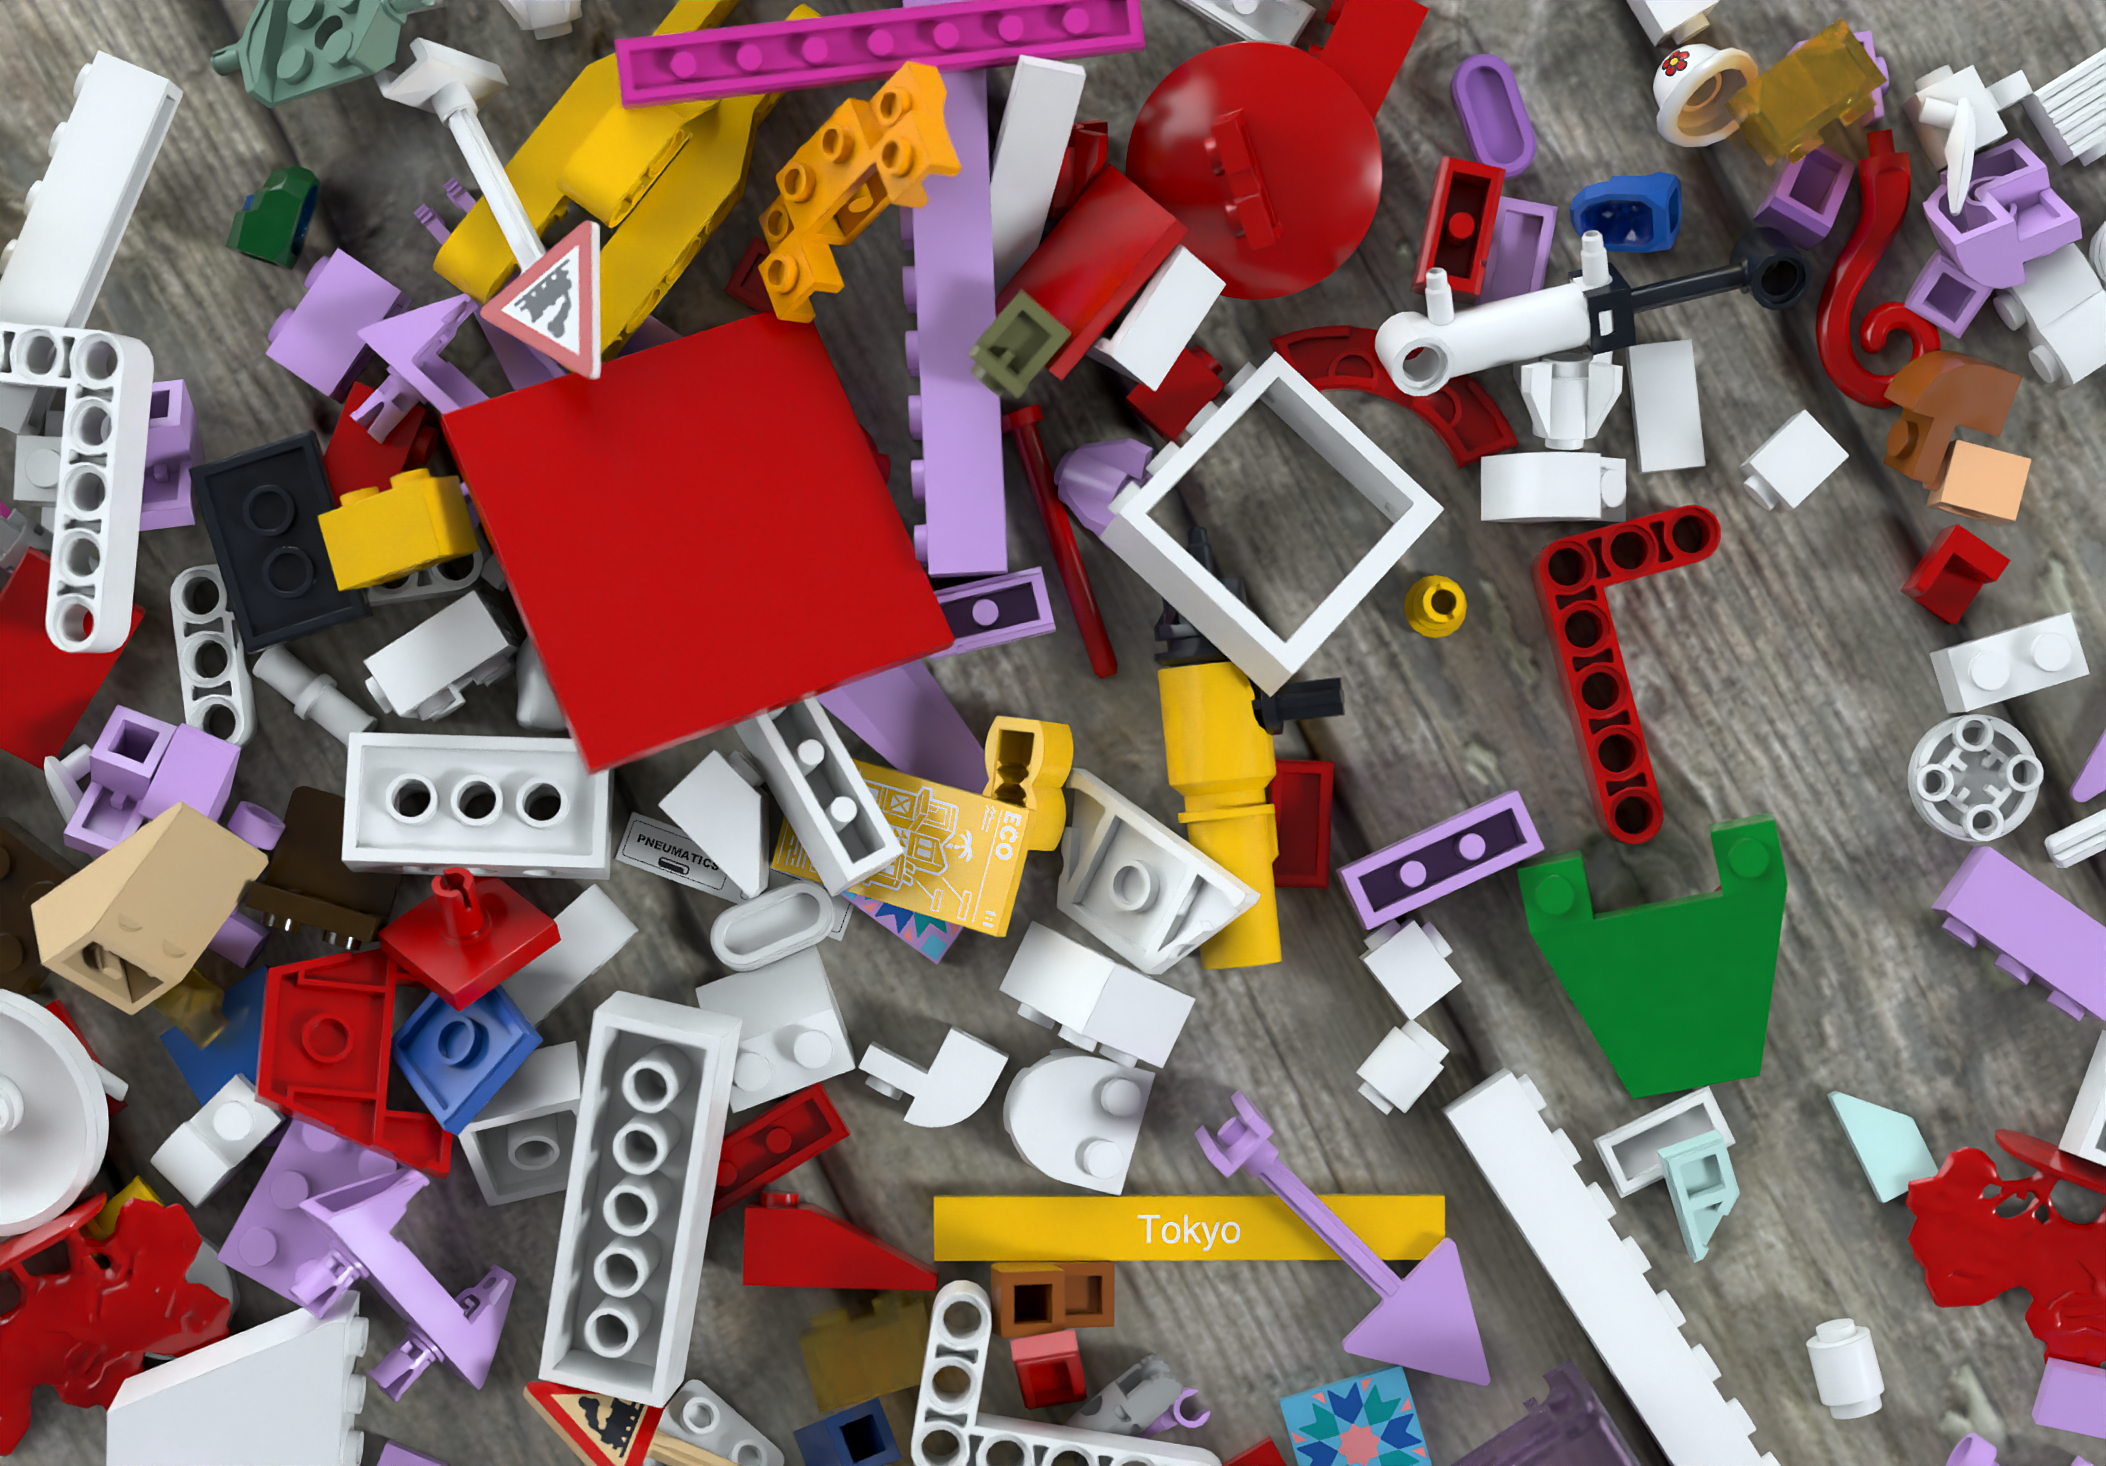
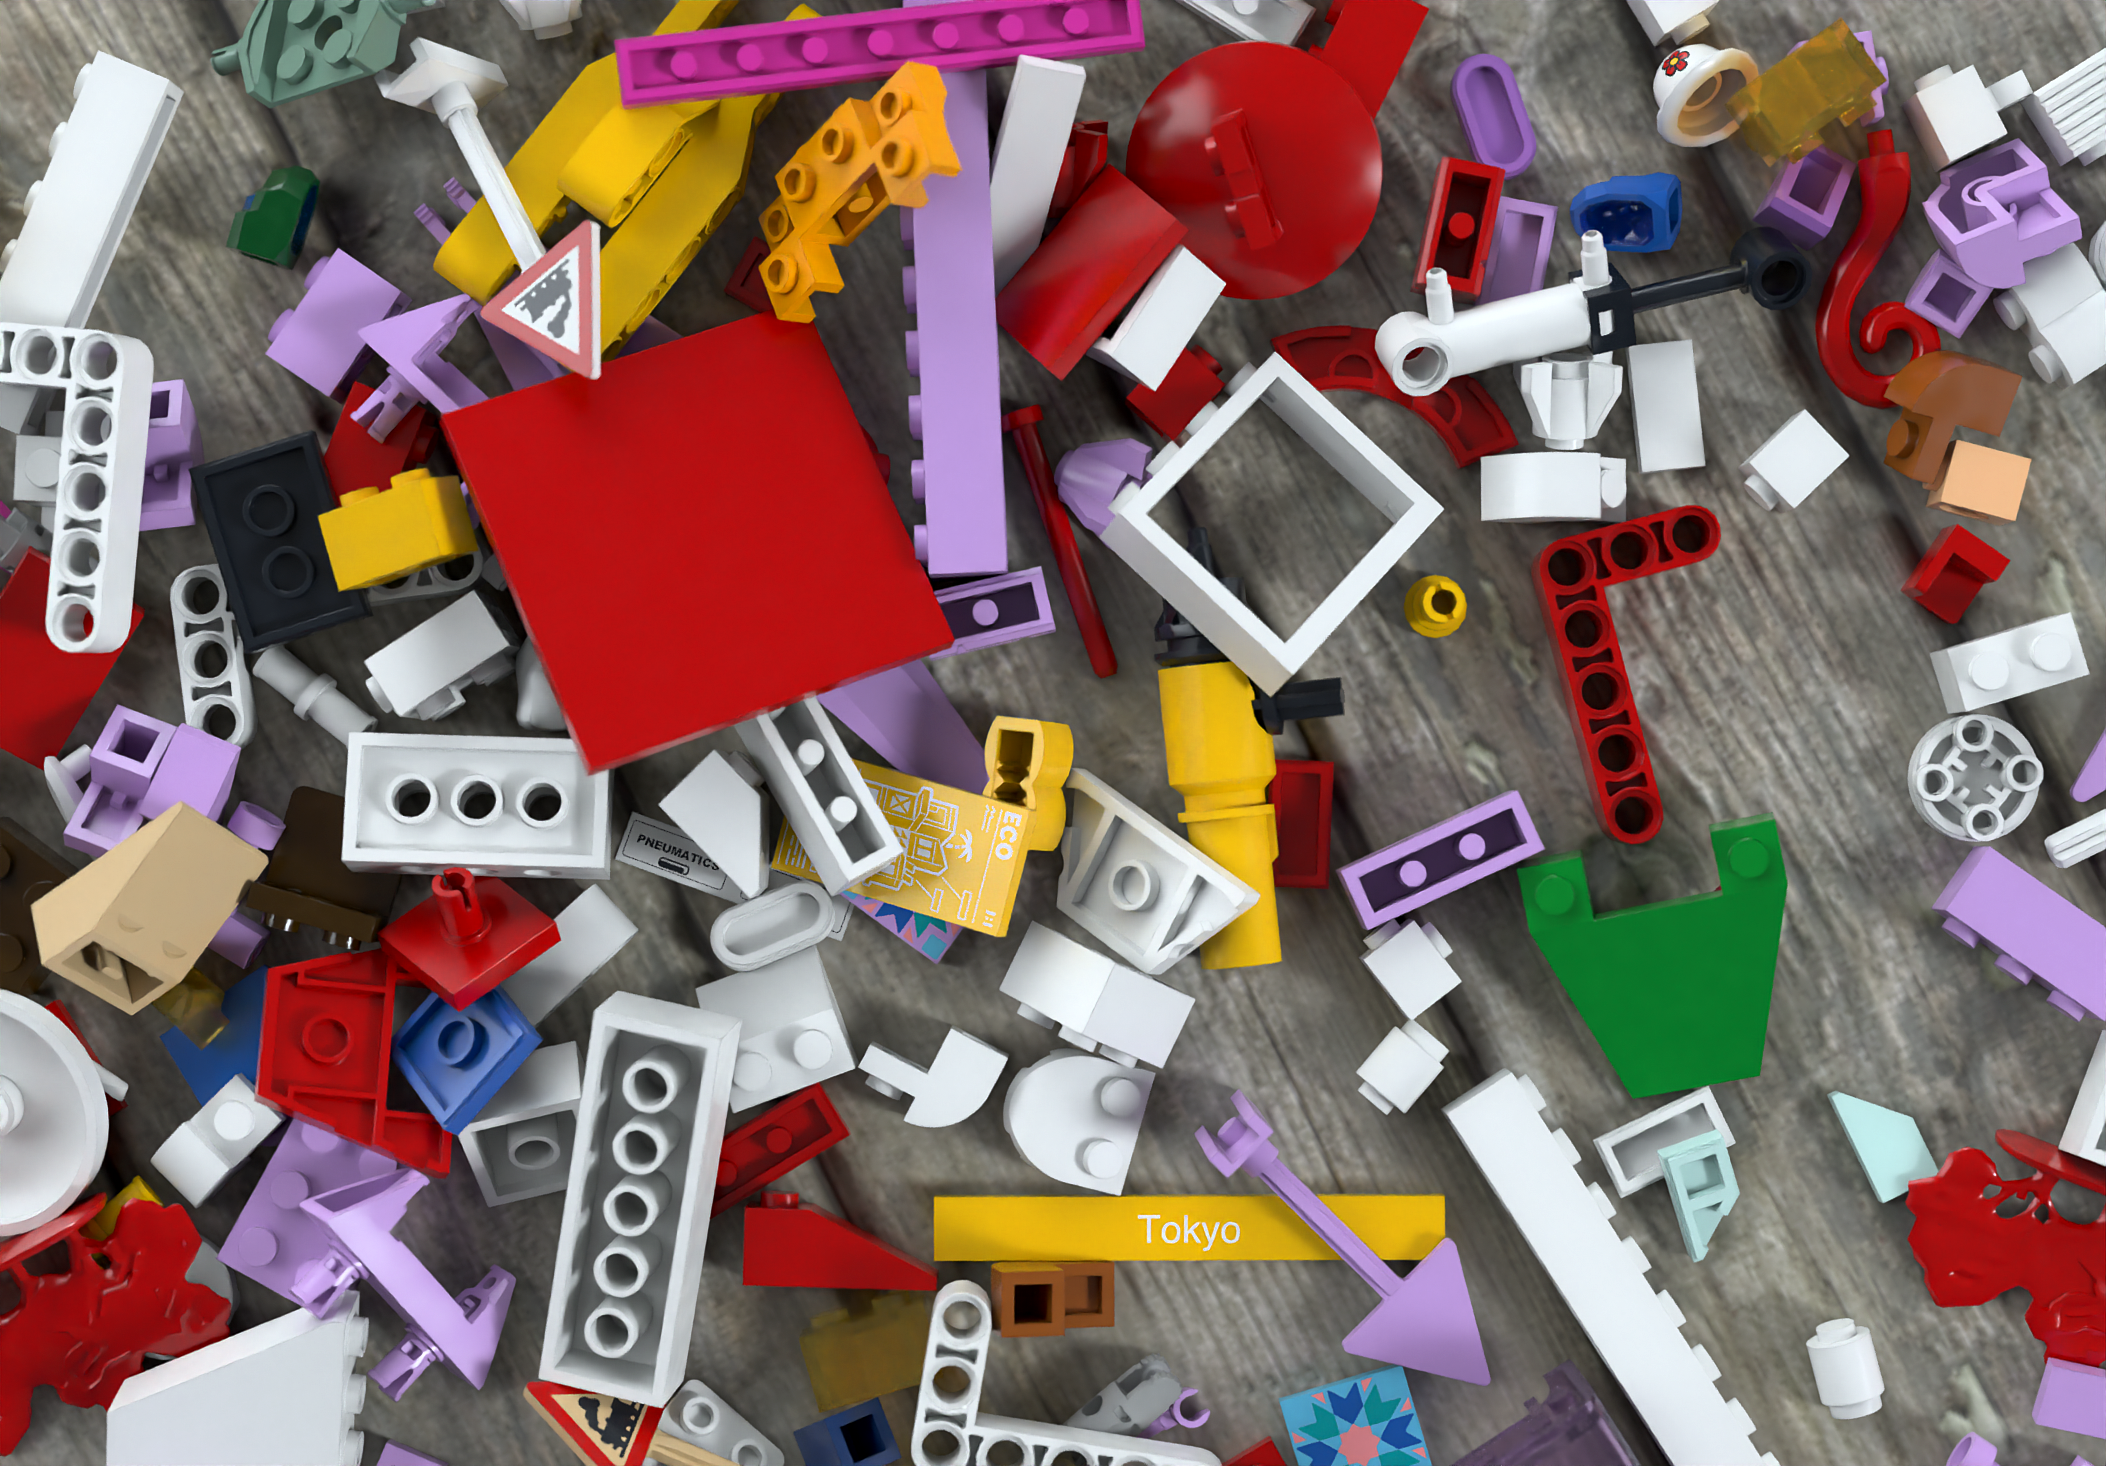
(1016, 345): olive bracket -> none
(1049, 1369): red tile -> none
(1960, 144): white bar -> none

